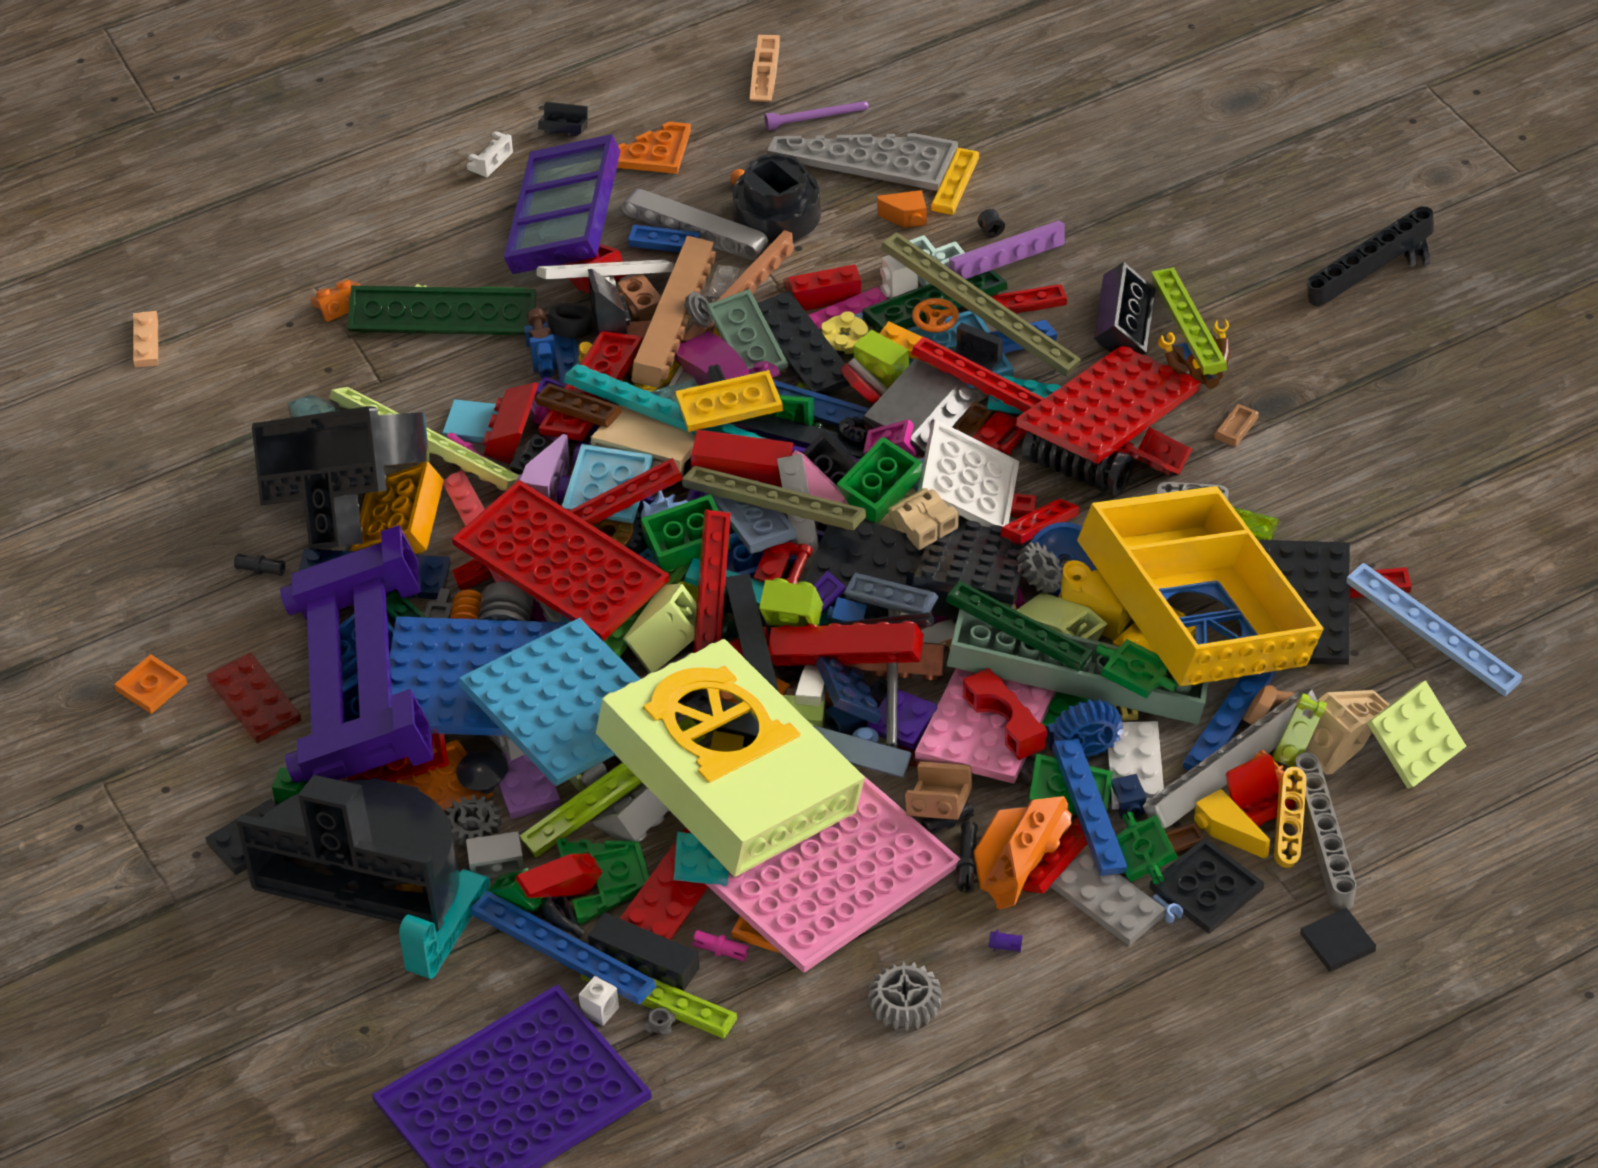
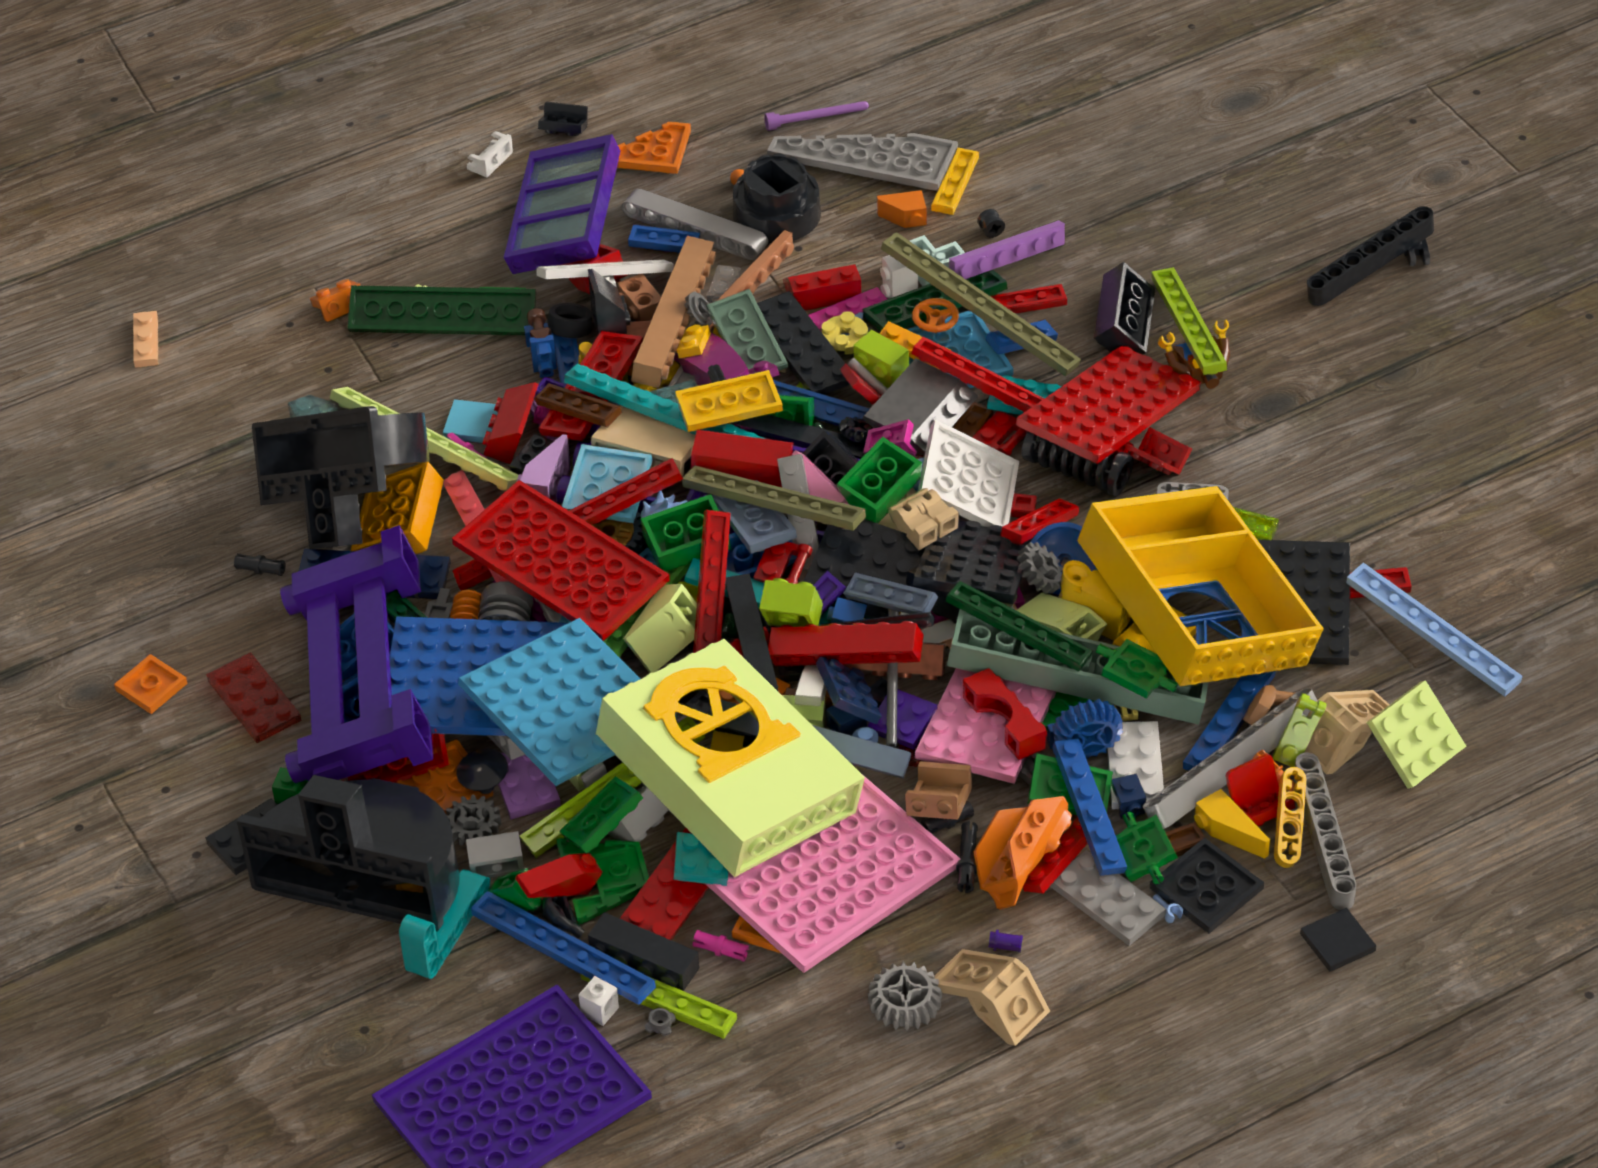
(601, 815): none -> green plate
(693, 341): none -> yellow plate
(764, 68): light nougat slope -> none
(978, 346): black bracket -> none
(998, 991): none -> tan bracket
(1236, 425): medium nougat tile -> none

